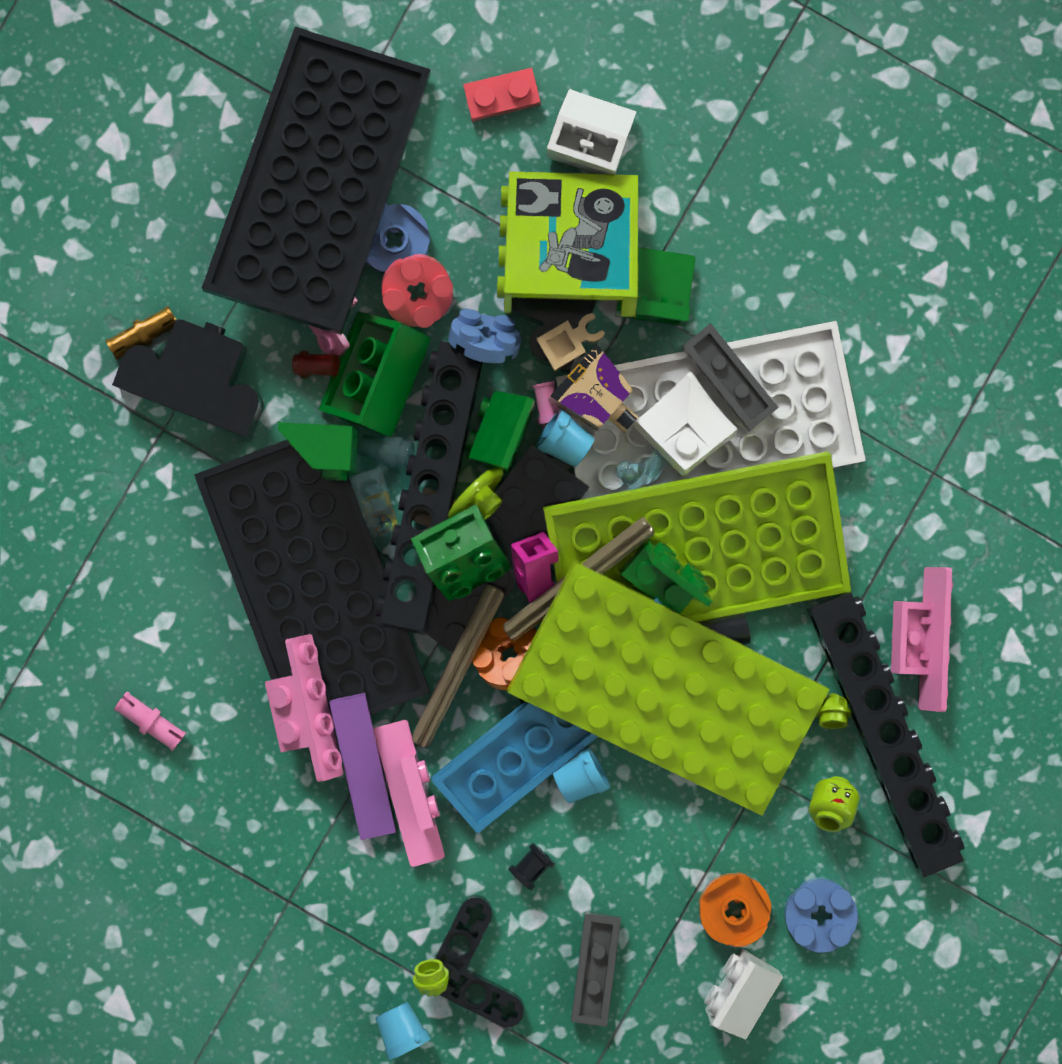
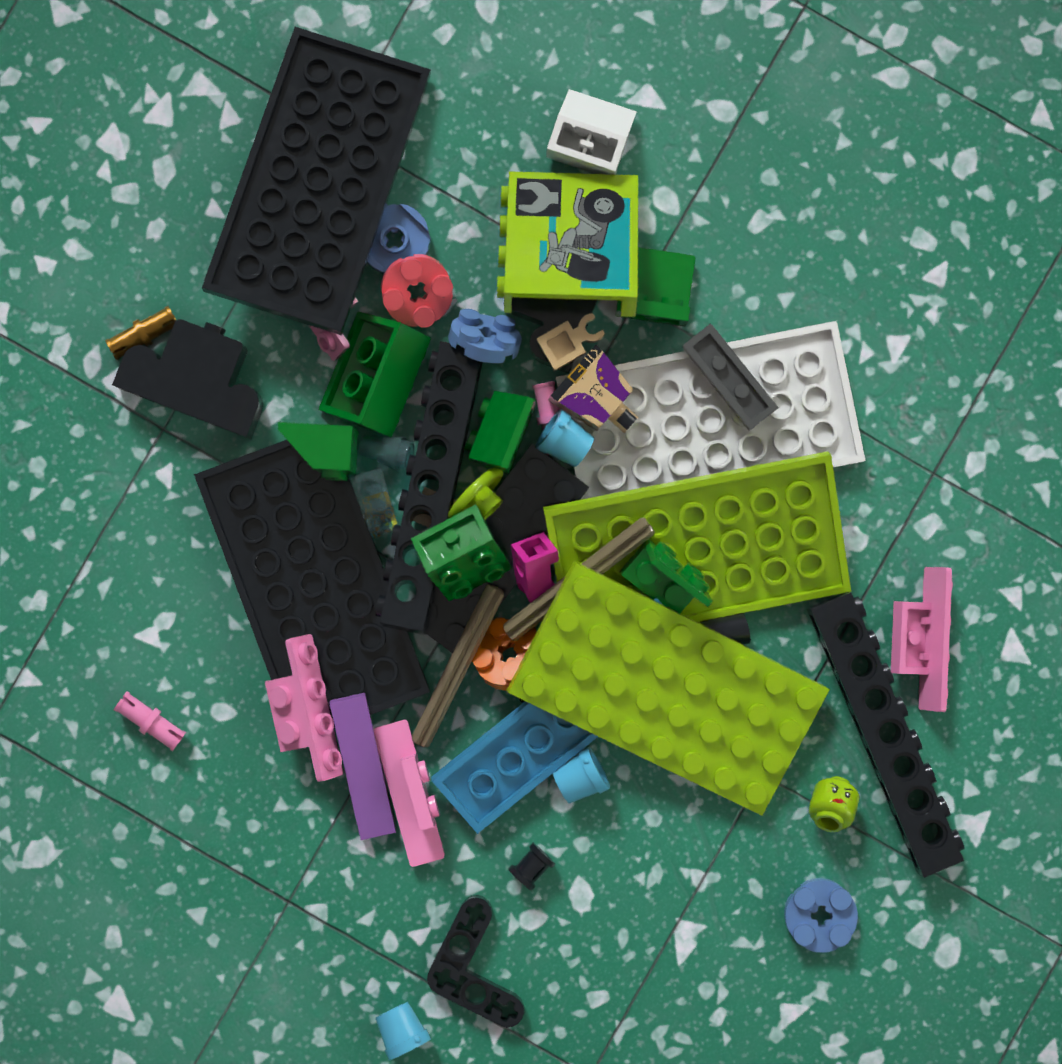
(315, 364): clear red pin -> none
(431, 977): lime plate -> none
(502, 94): coral plate -> none
(595, 969): dark grey plate -> none
(641, 473): clear light blue arm -> none
(685, 425): white plate -> none
(715, 901): orange plate -> none
(741, 994): white slope -> none
(834, 712): lime plate -> none

